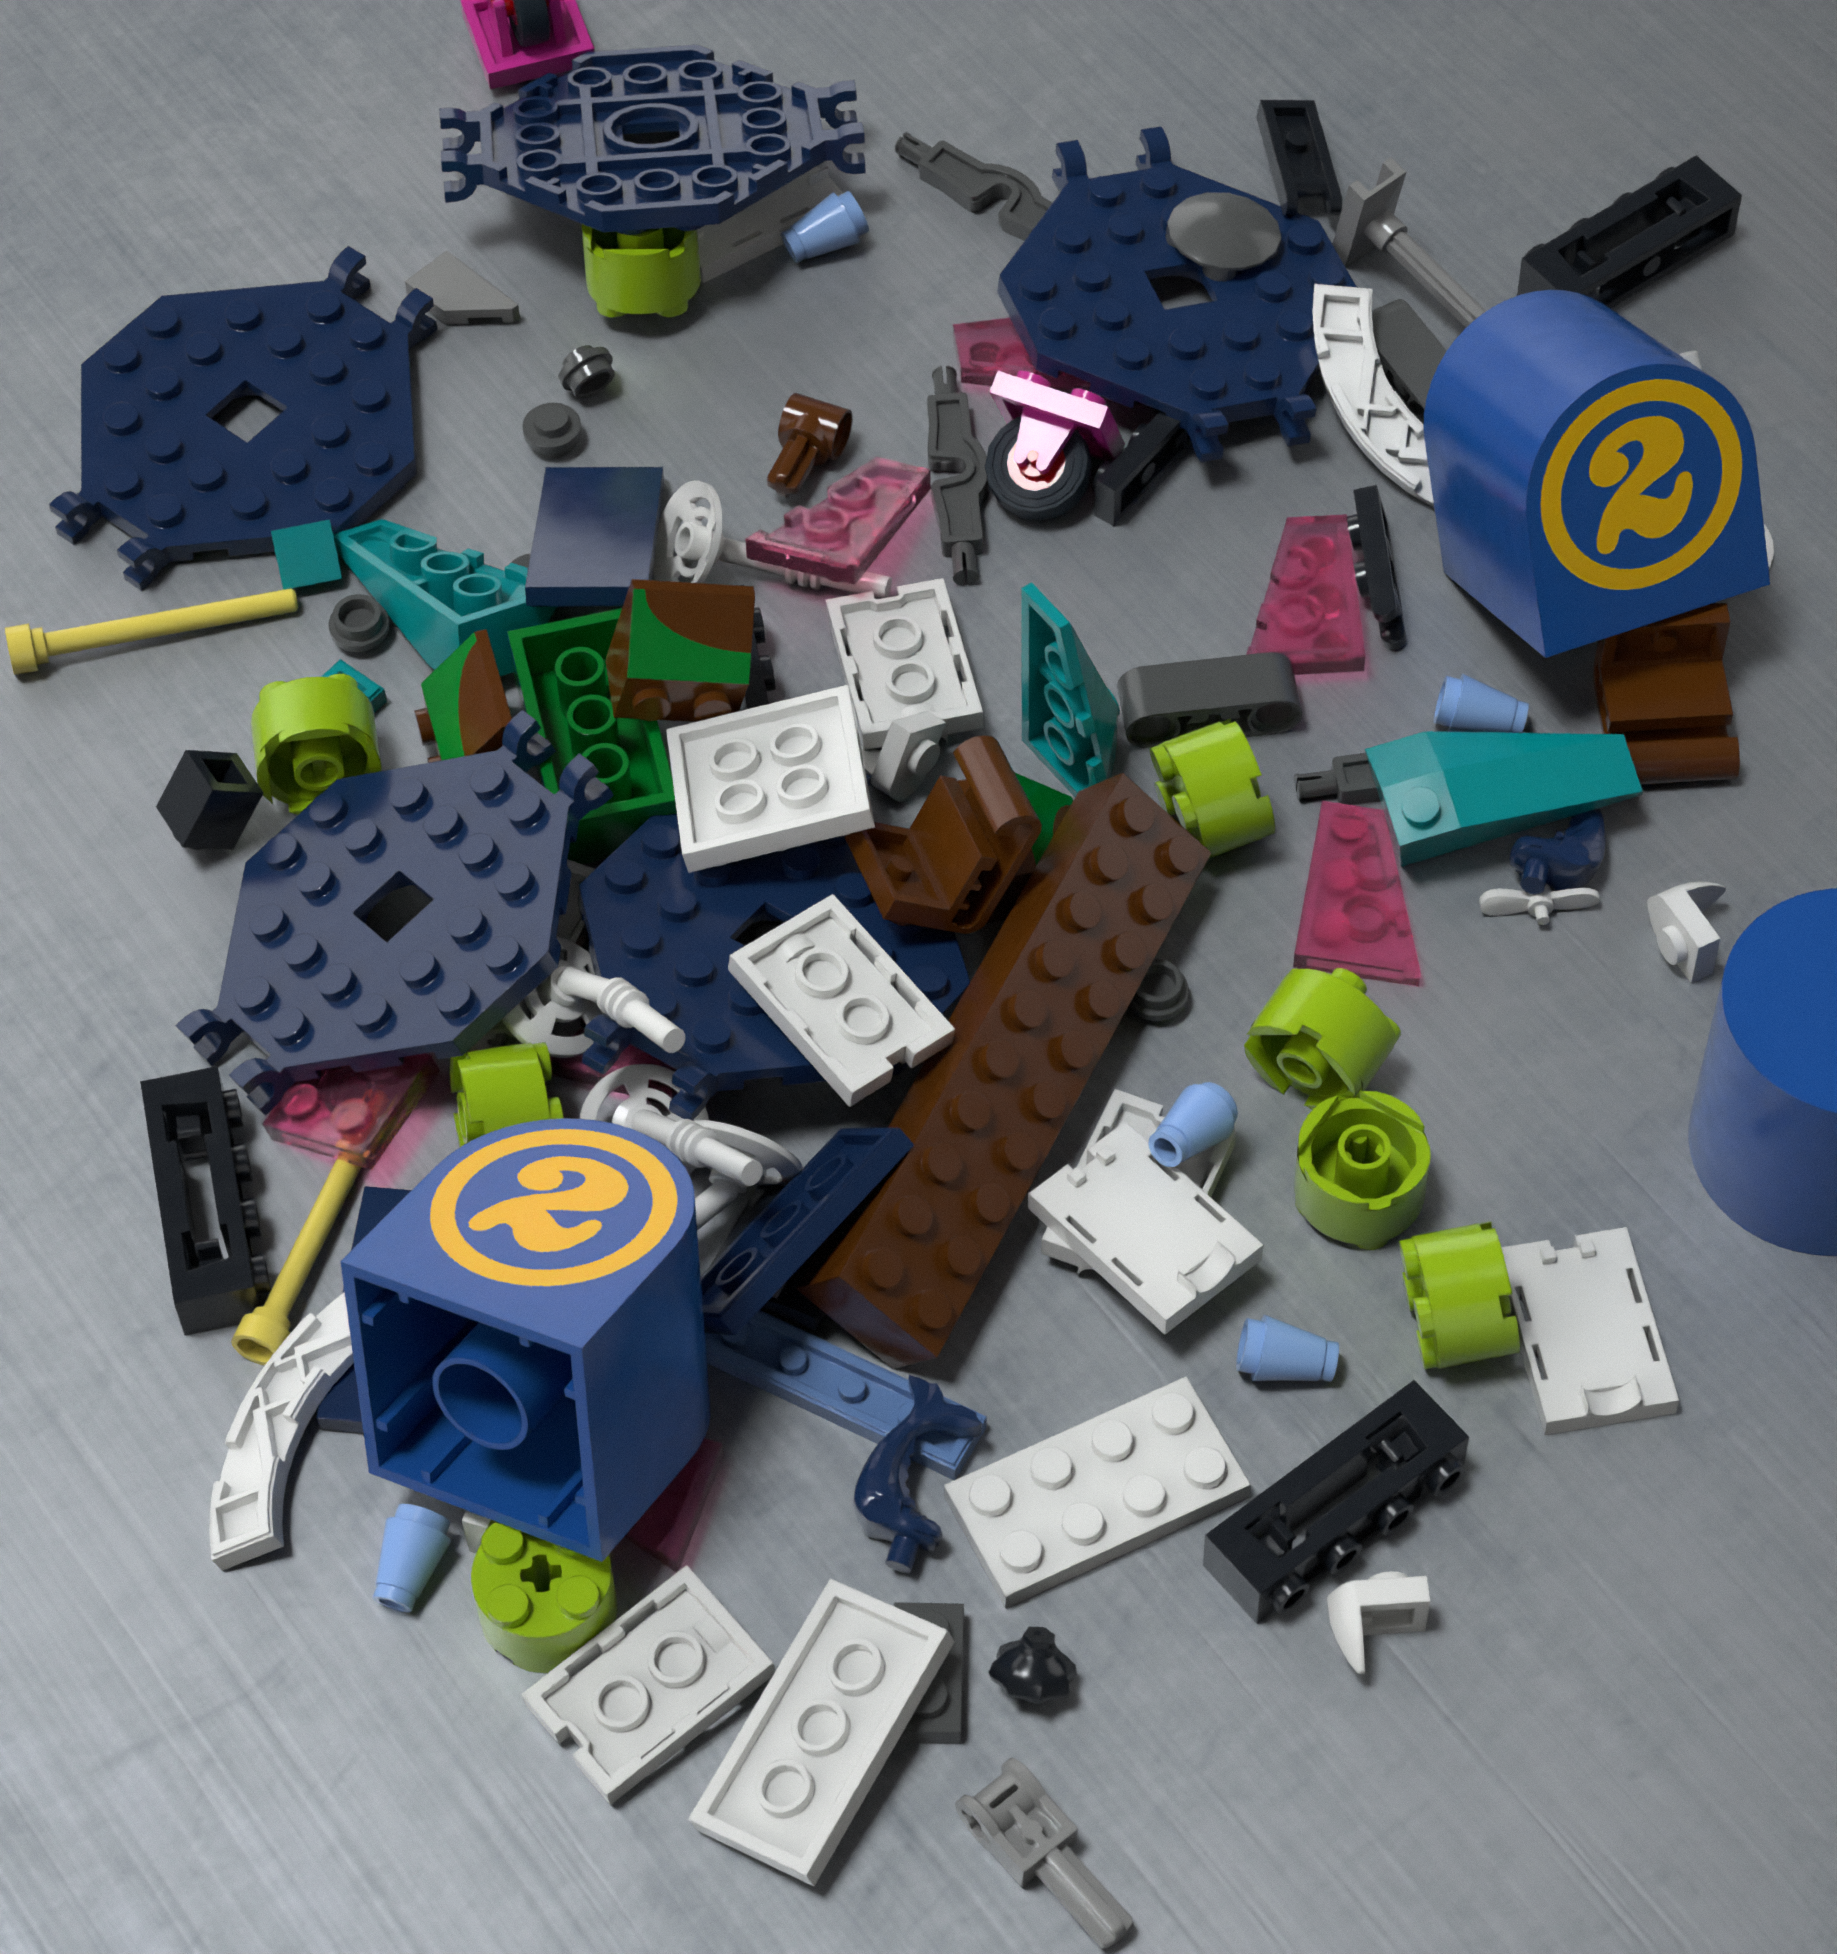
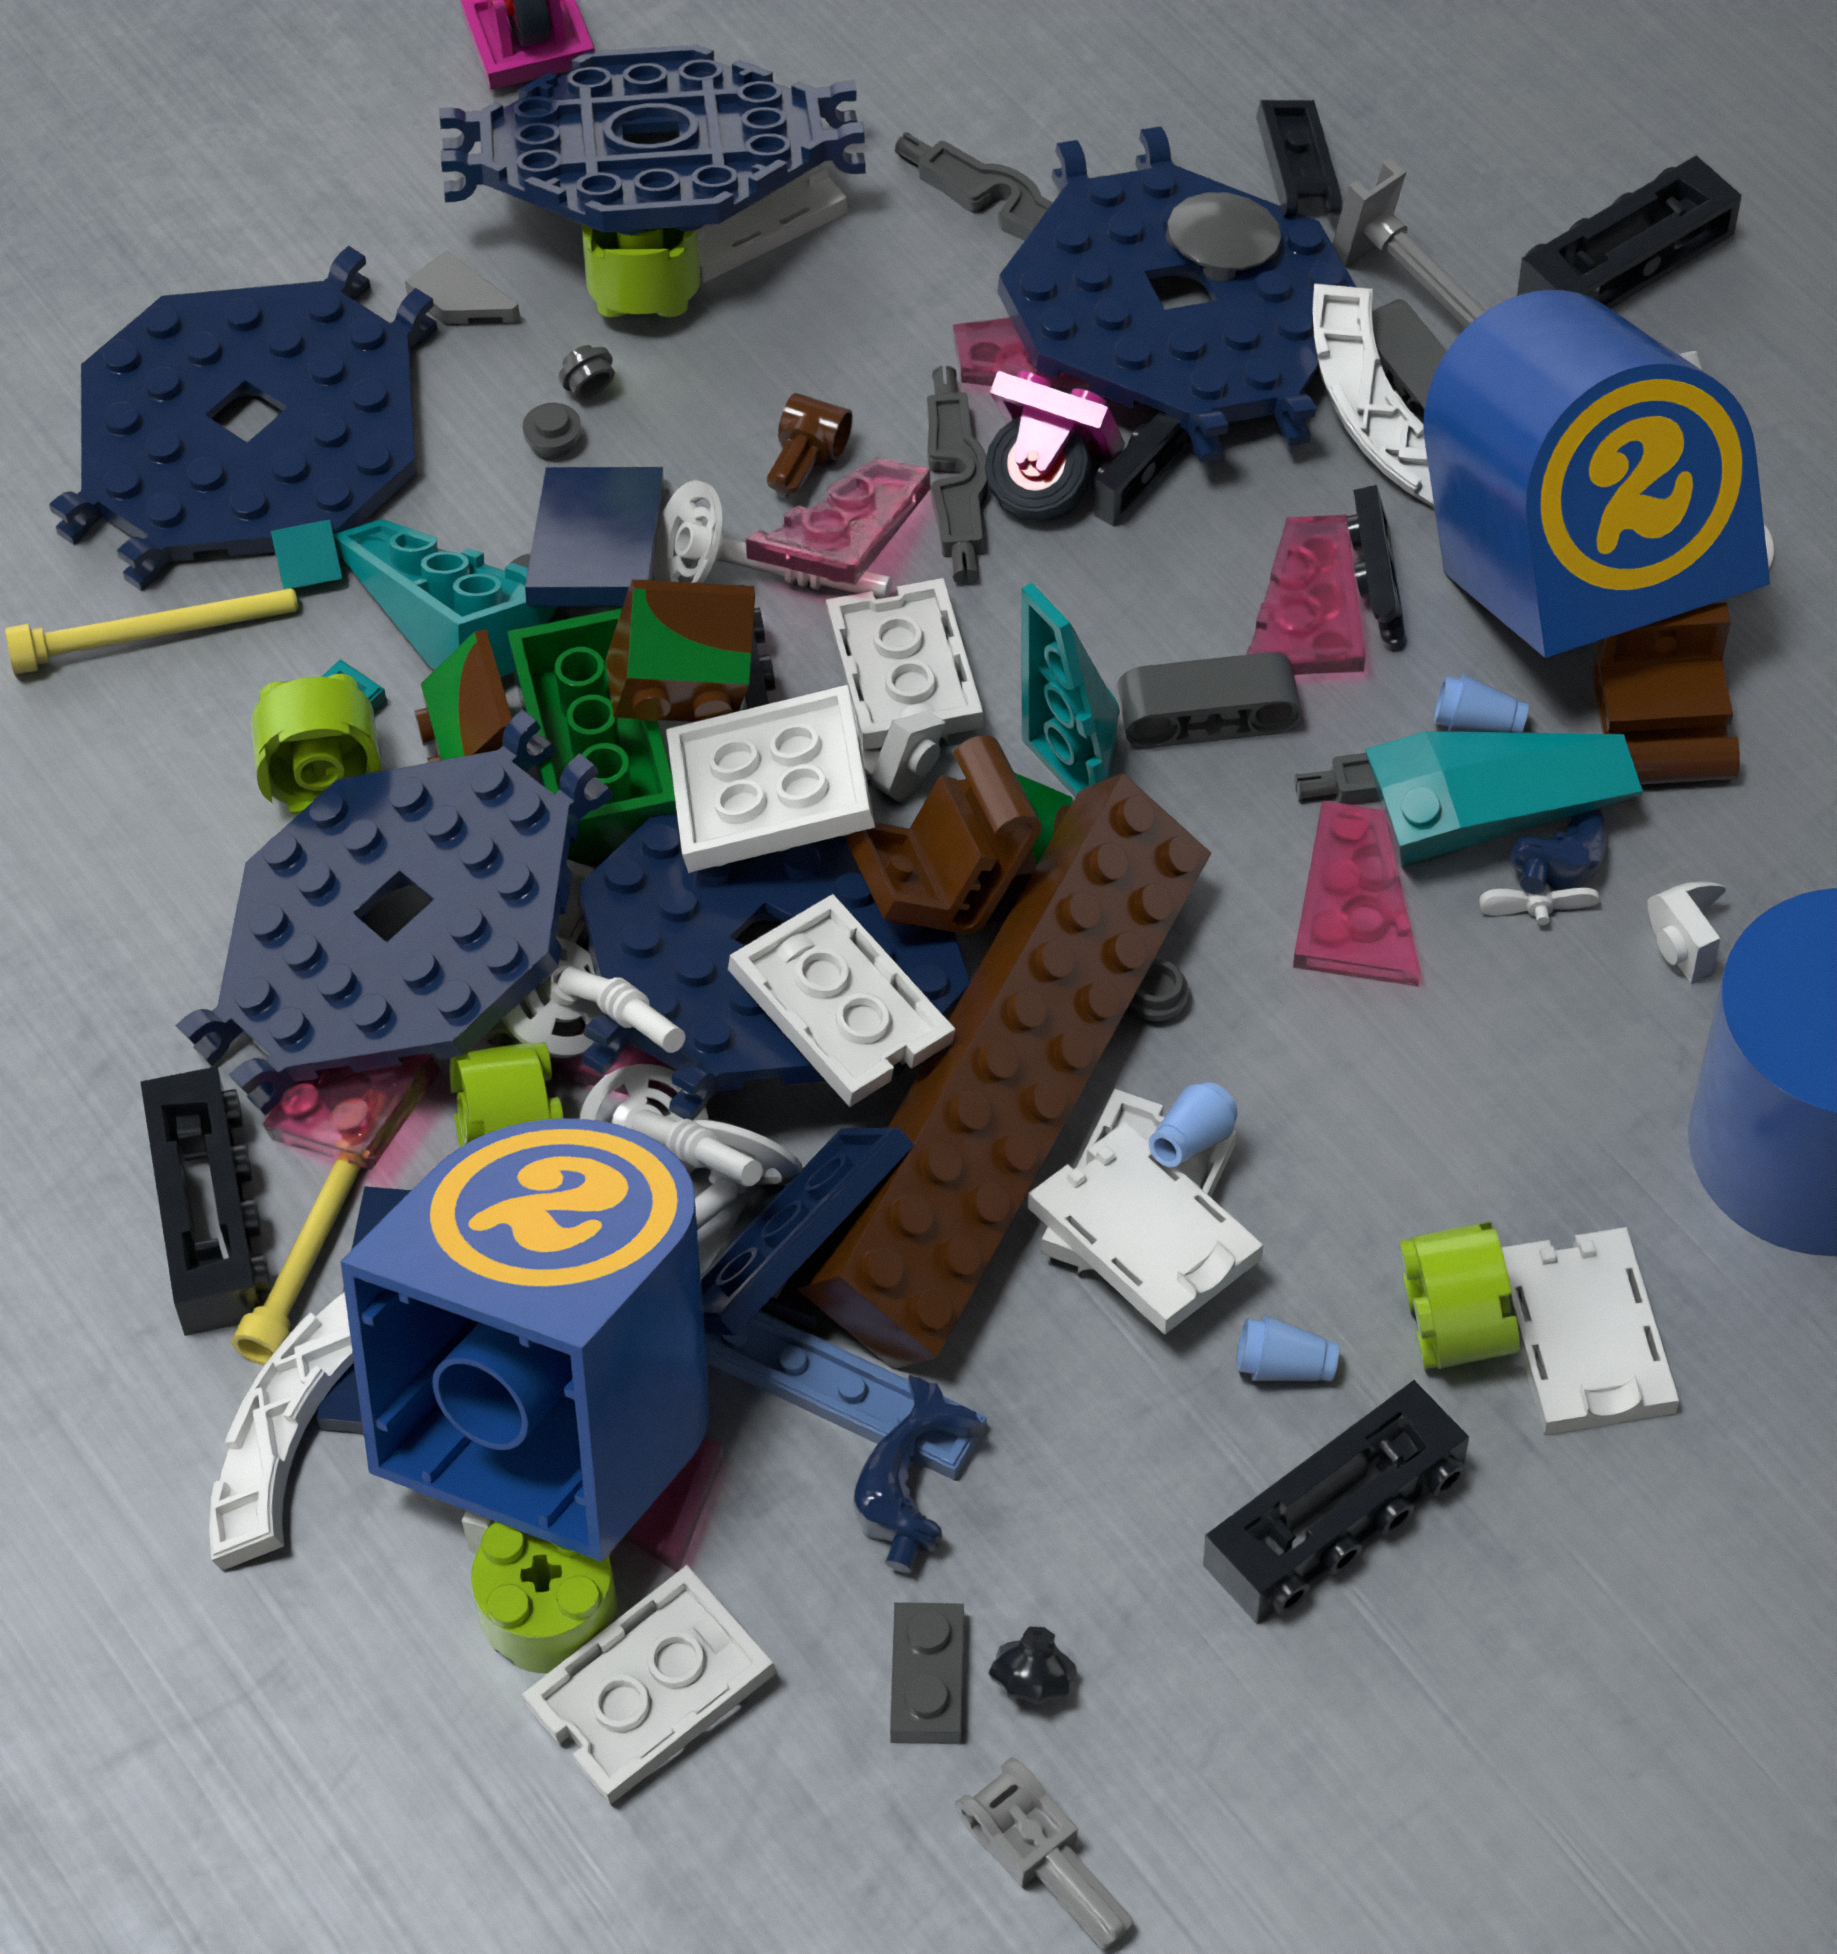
(209, 800): black brick -> none
(358, 623): dark grey plate -> none
(409, 1554): light blue cone -> none
(821, 1731): white plate -> none
(826, 228): light blue cone -> none
(1096, 1491): white plate -> none
(1213, 787): lime brick -> none
(1320, 1036): lime brick -> none
(1362, 1168): lime brick -> none
(1377, 1606): white plate -> none

